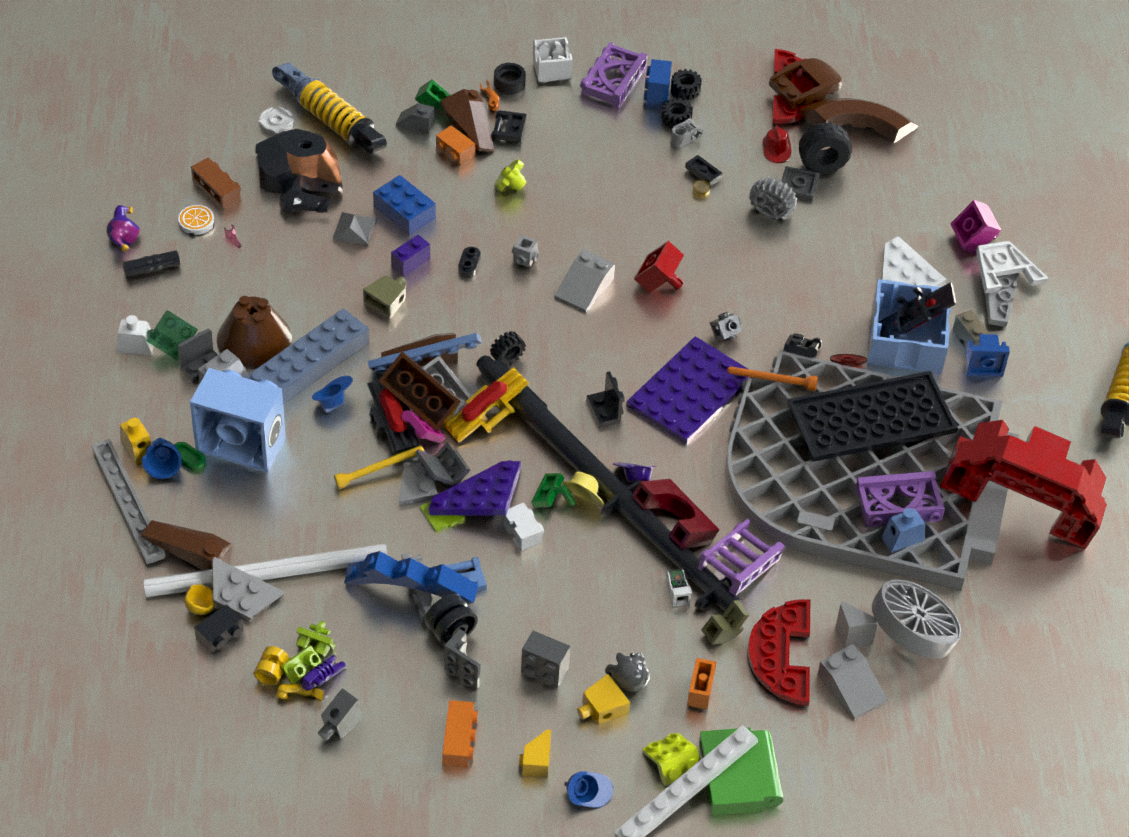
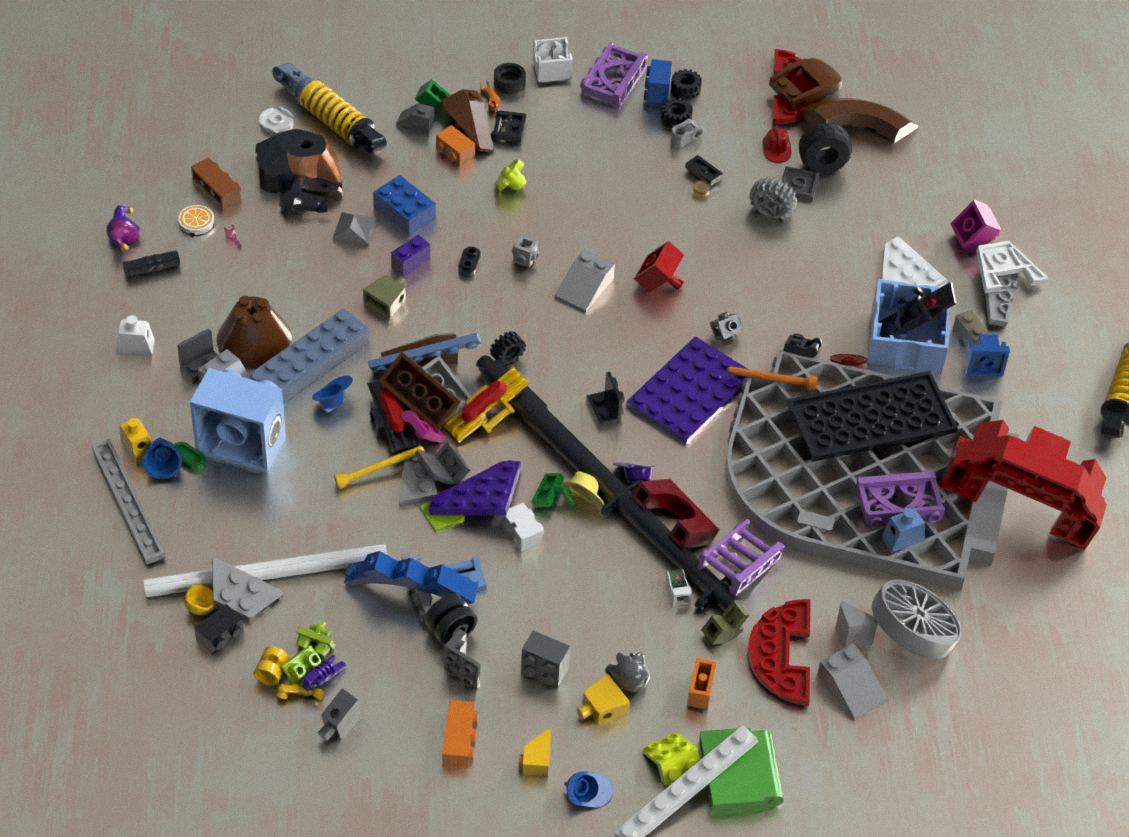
(169, 333): clear green hinge -> none
(188, 544): reddish brown wedge -> none

